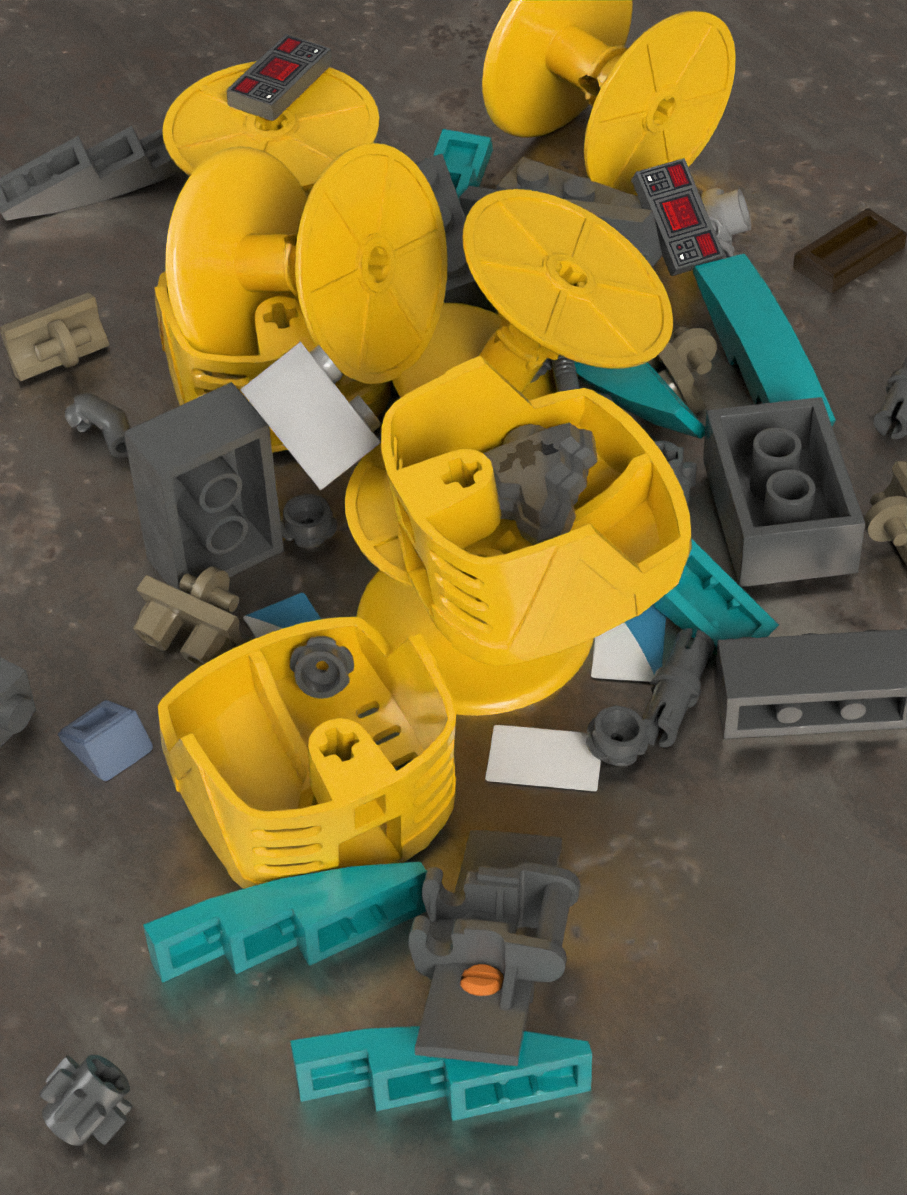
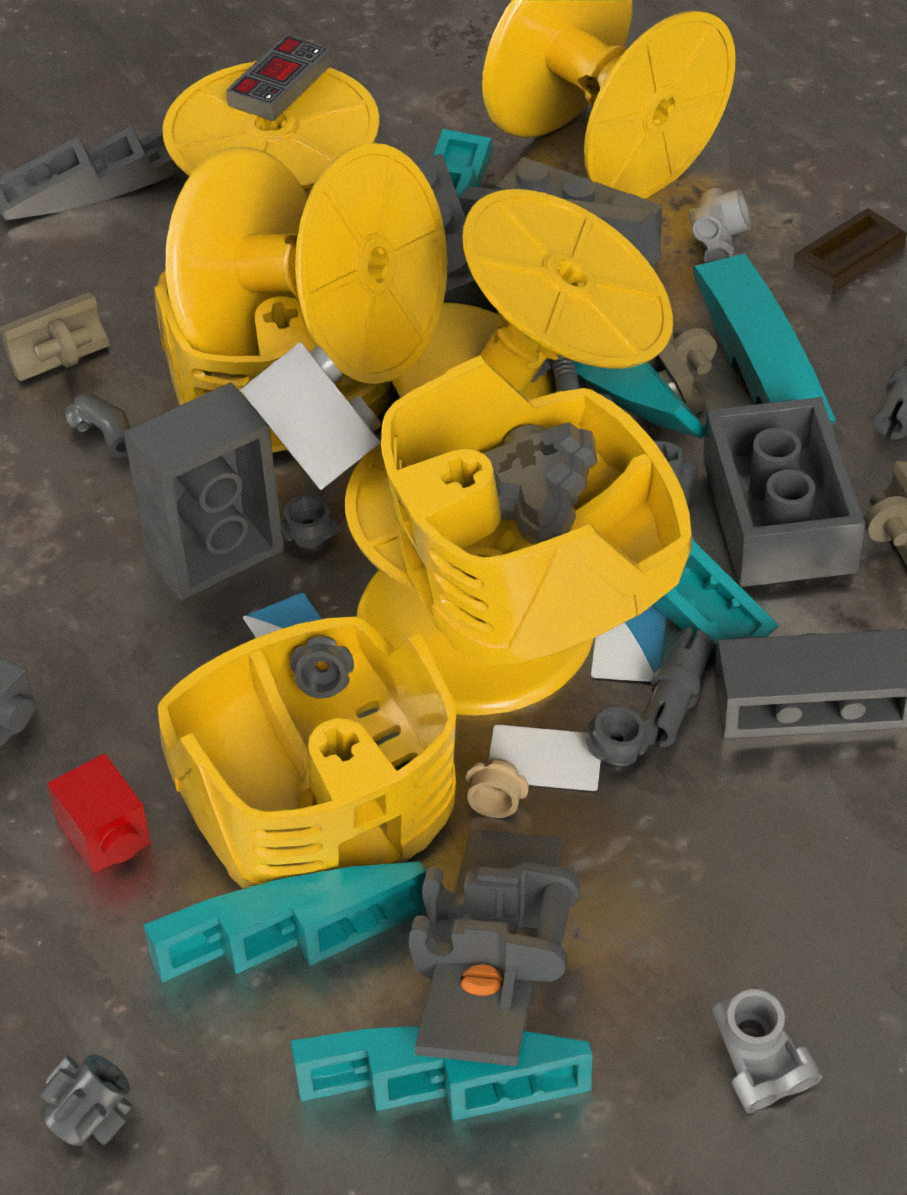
(99, 813): none -> red brick
(107, 739): sand blue slope -> none
(200, 613): dark tan hips -> none
(495, 788): none -> tan plate
(679, 216): tile -> none
(768, 1064): none -> light grey plate

